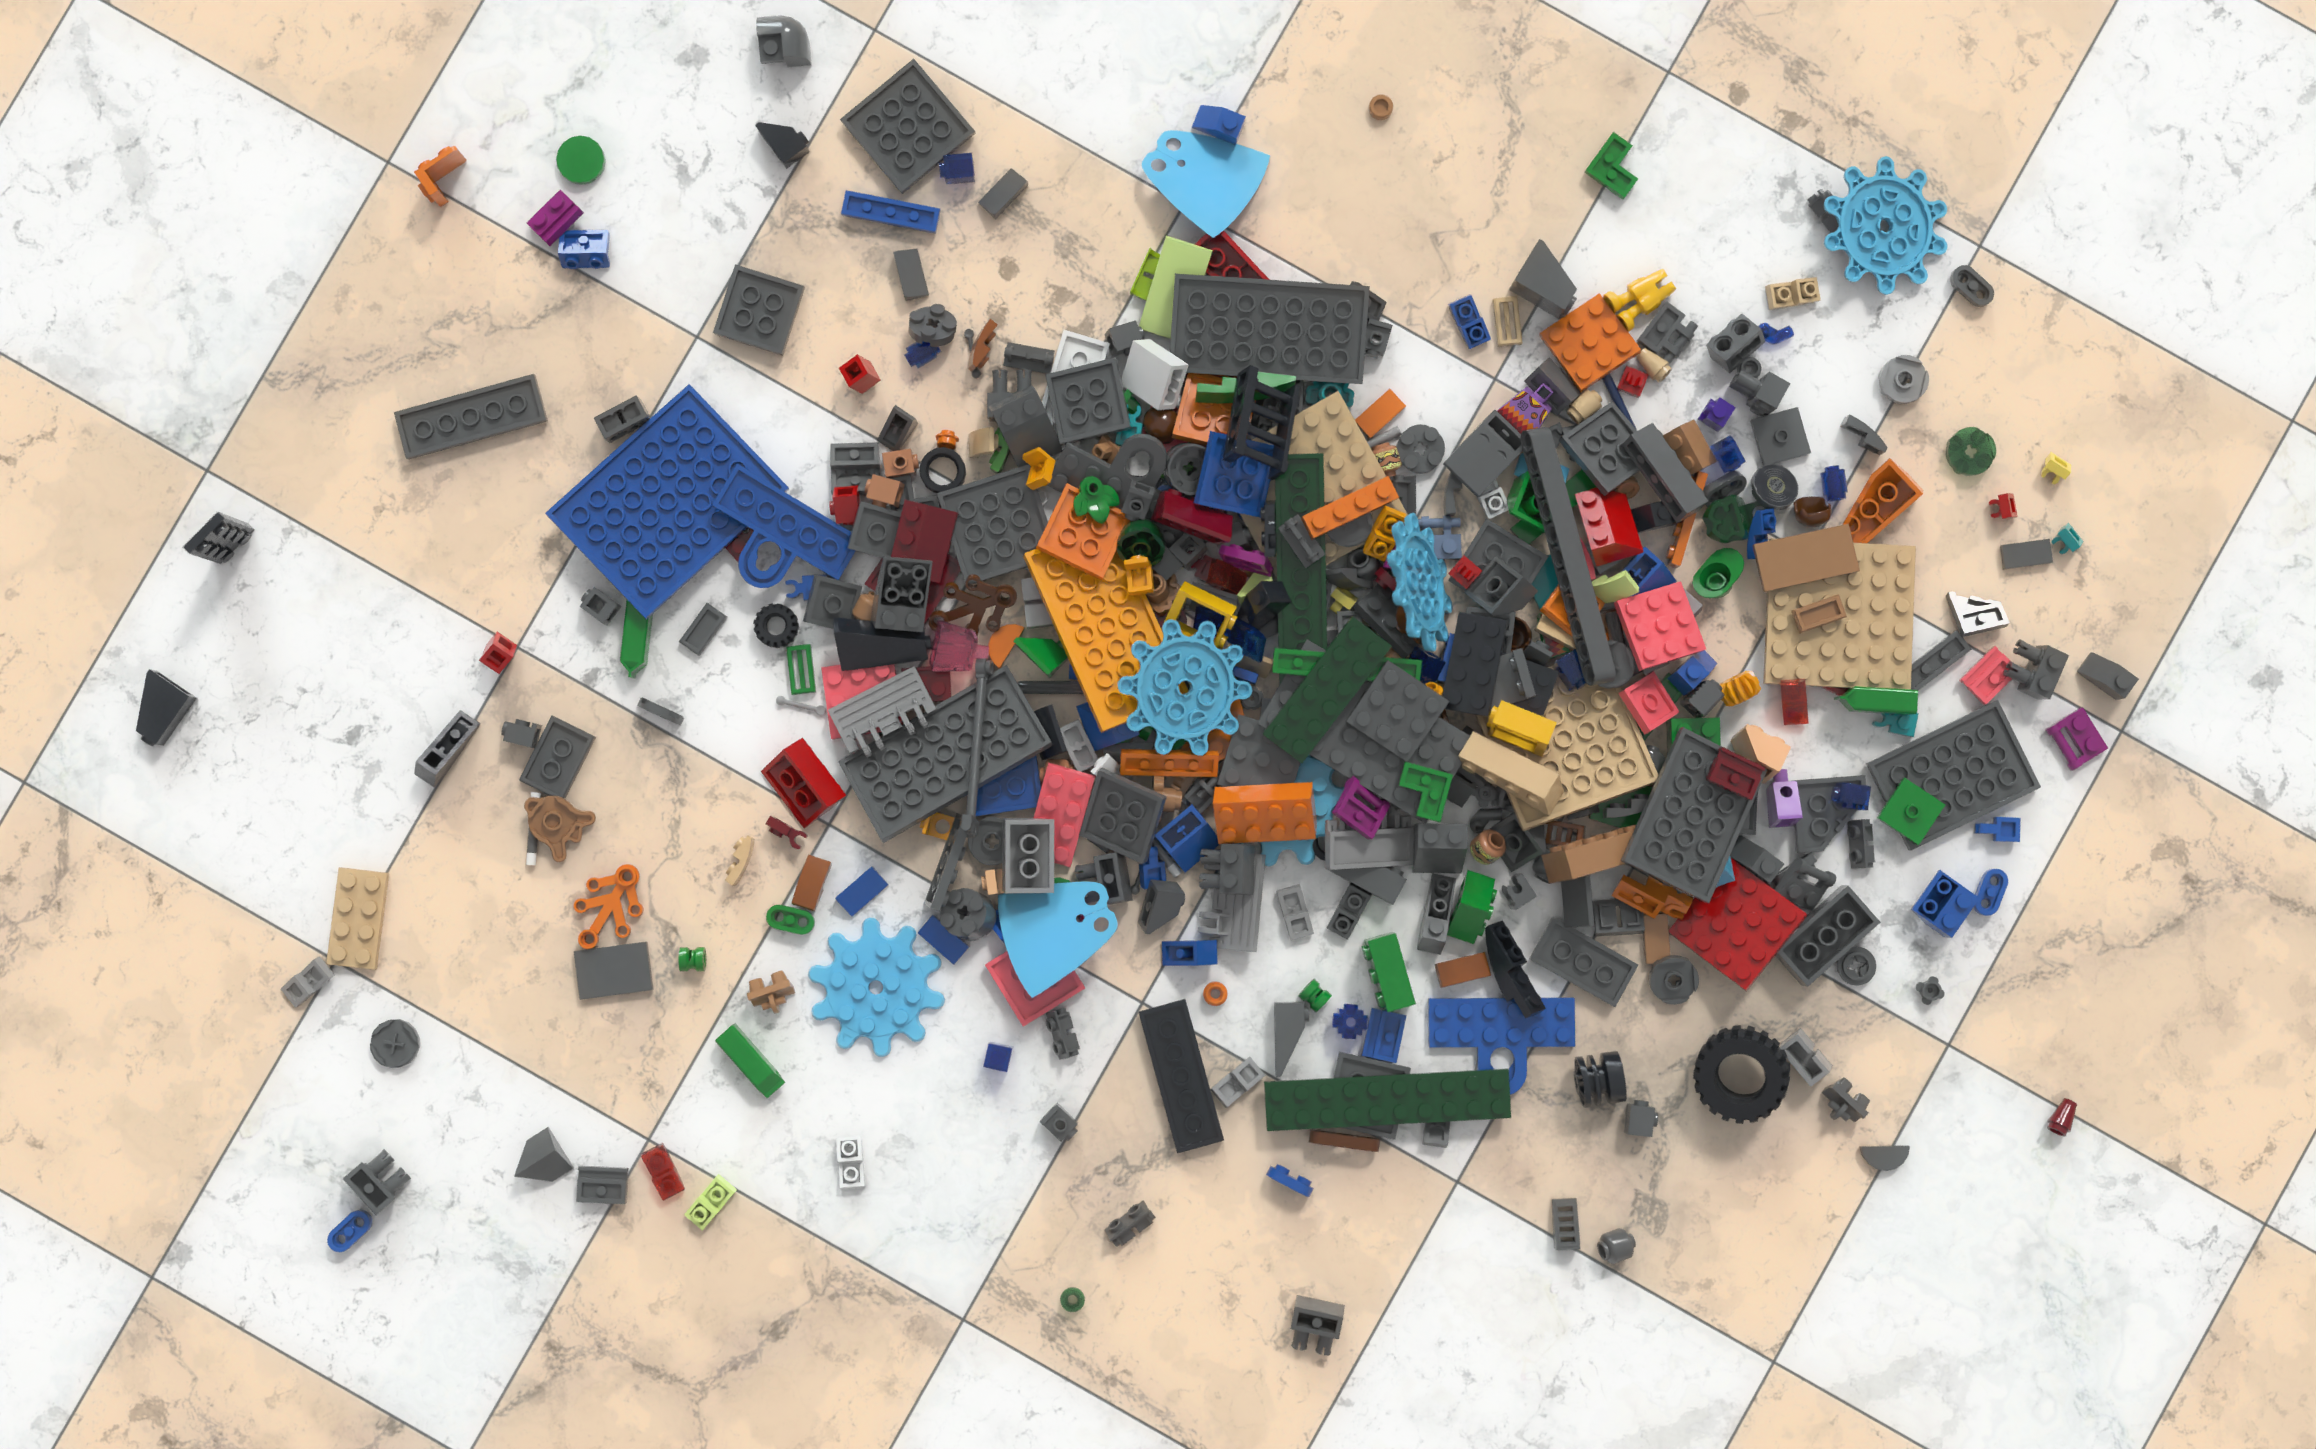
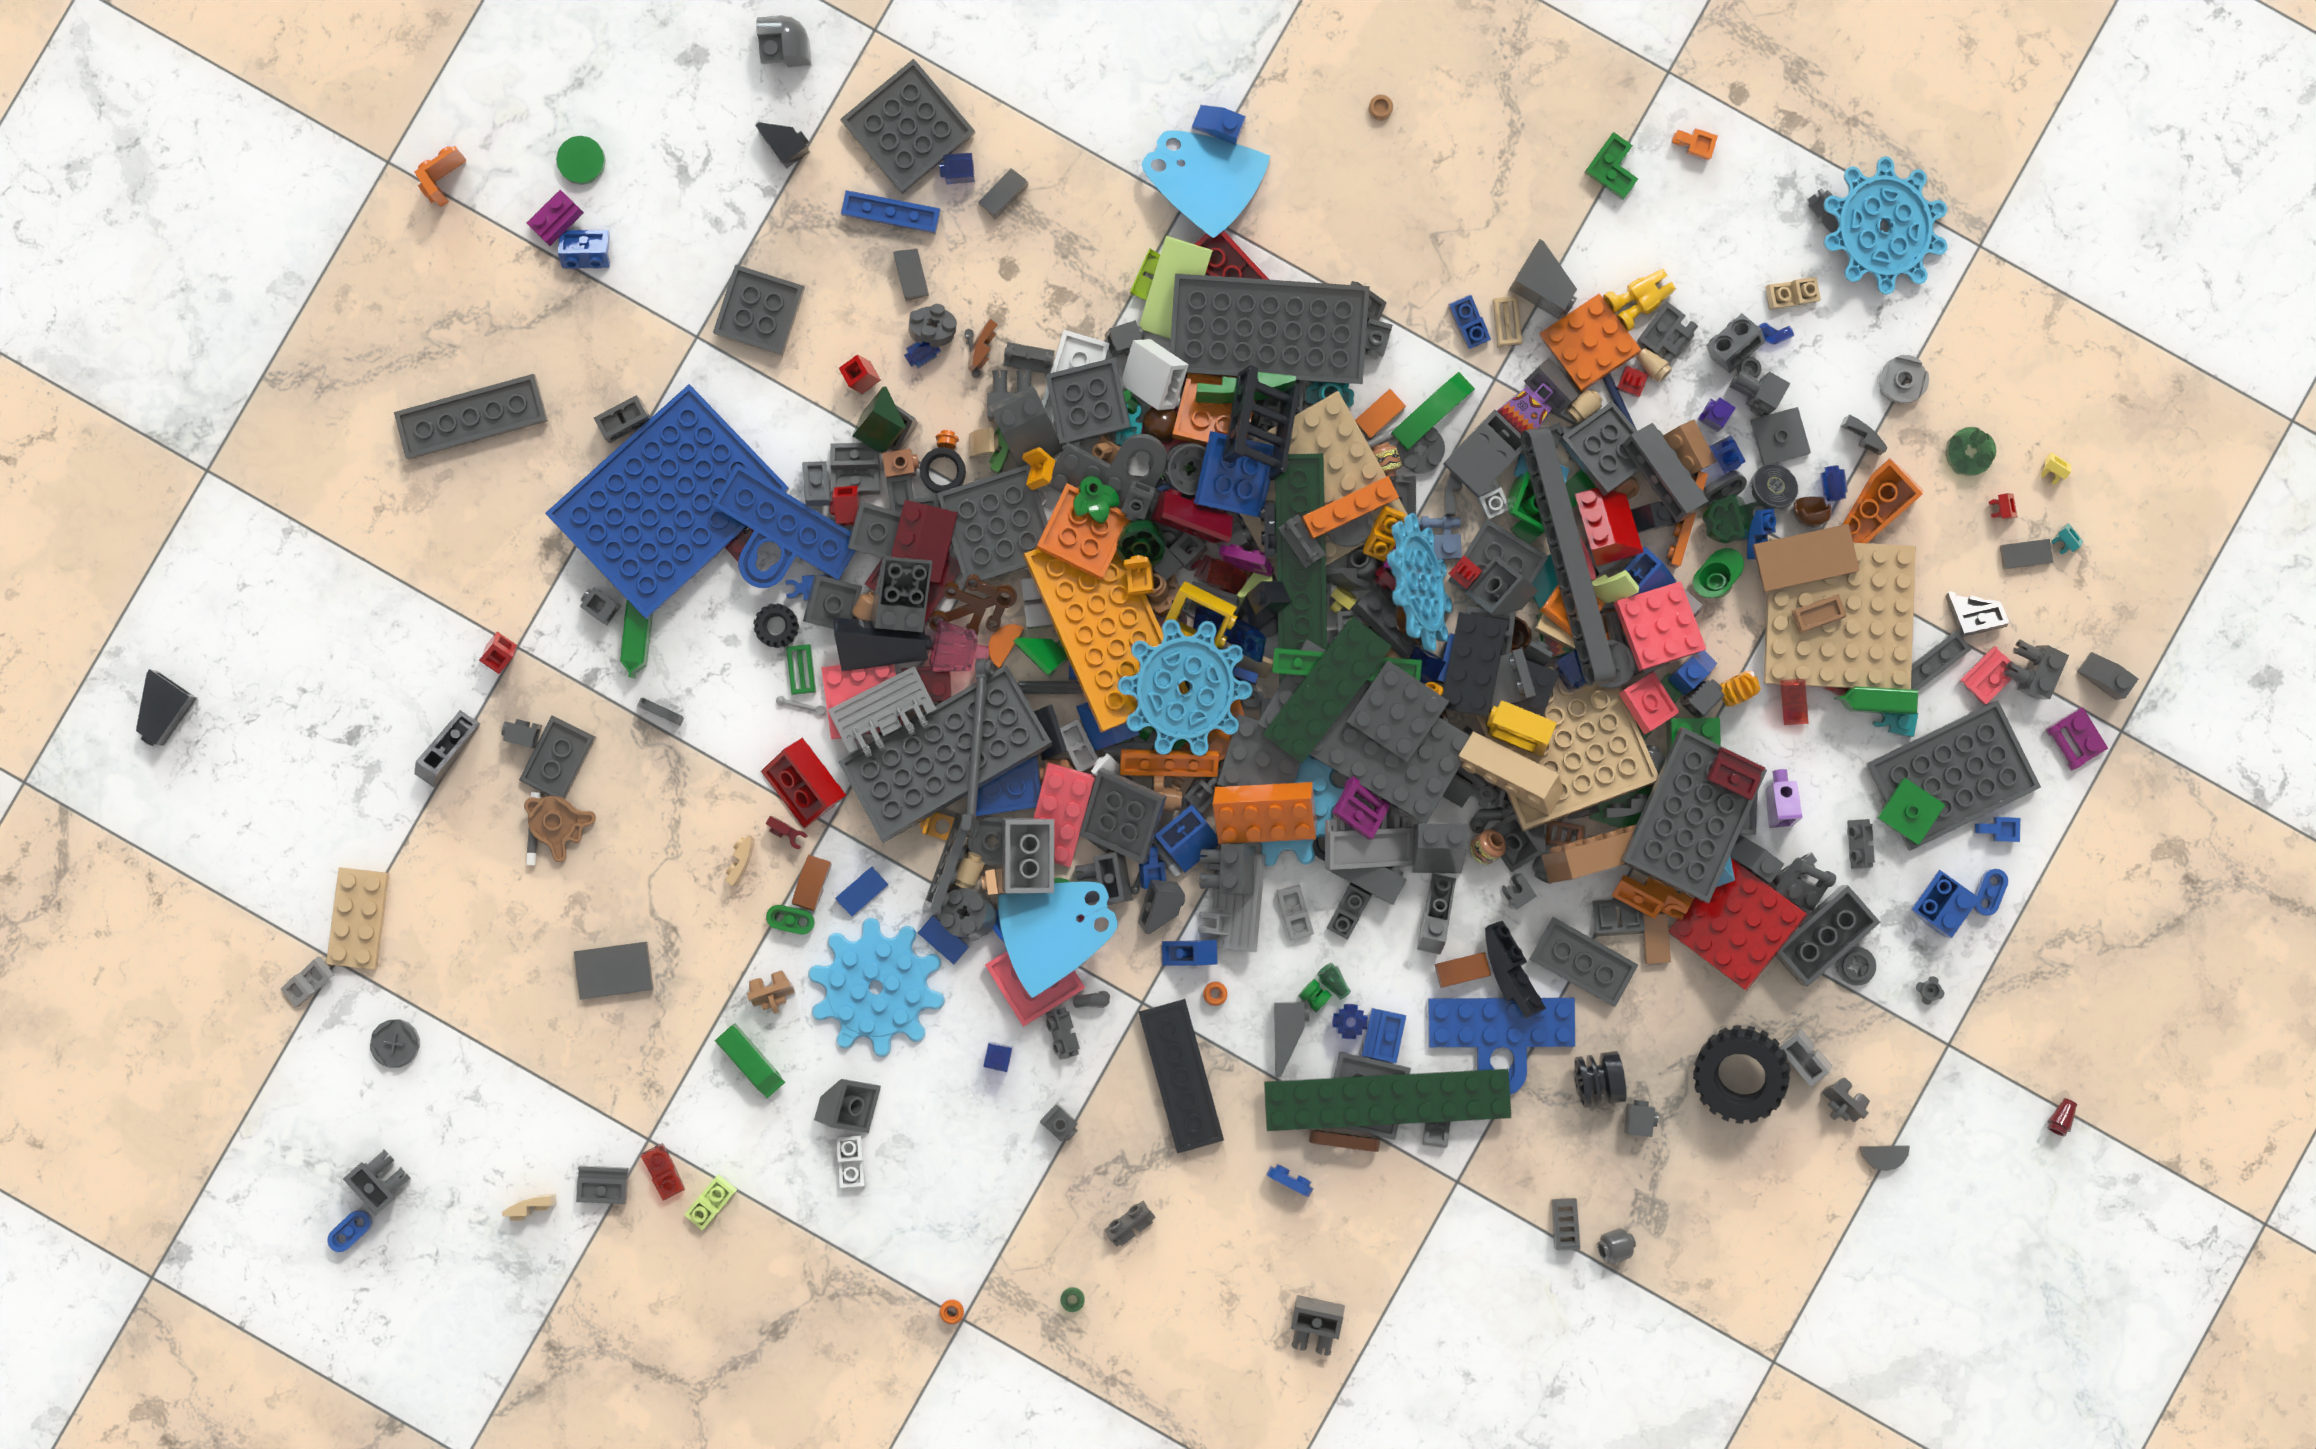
(219, 538): black plate -> none
(524, 1208): none -> tan slope
(543, 1158): dark grey slope -> none
(611, 903): orange plant -> none
(692, 959): green wheel -> none
(703, 629): dark grey tile -> none
(816, 483): none -> dark grey plate
(848, 1105): none -> dark grey slope
(879, 422): none -> dark green slope
(884, 491): nougat brick -> none
(948, 1318): none -> orange plate
(969, 870): none -> tan brick
(1097, 1000): none -> dark grey arm
(1237, 1082): light grey slope -> none
(1333, 979): none -> clear green cone
(1388, 972): green brick -> none
(1432, 410): none -> green slope
(1432, 784): green plate -> none
(1472, 907): green brick -> none
(1577, 902): dark grey slope -> none
(1668, 966): dark grey plate -> none
(1699, 142): none -> orange plate
(1761, 749): light nougat slope -> none
(1820, 815): dark grey plate -> none
(1851, 795): clear blue brick -> none
(1973, 283): dark grey plate -> none

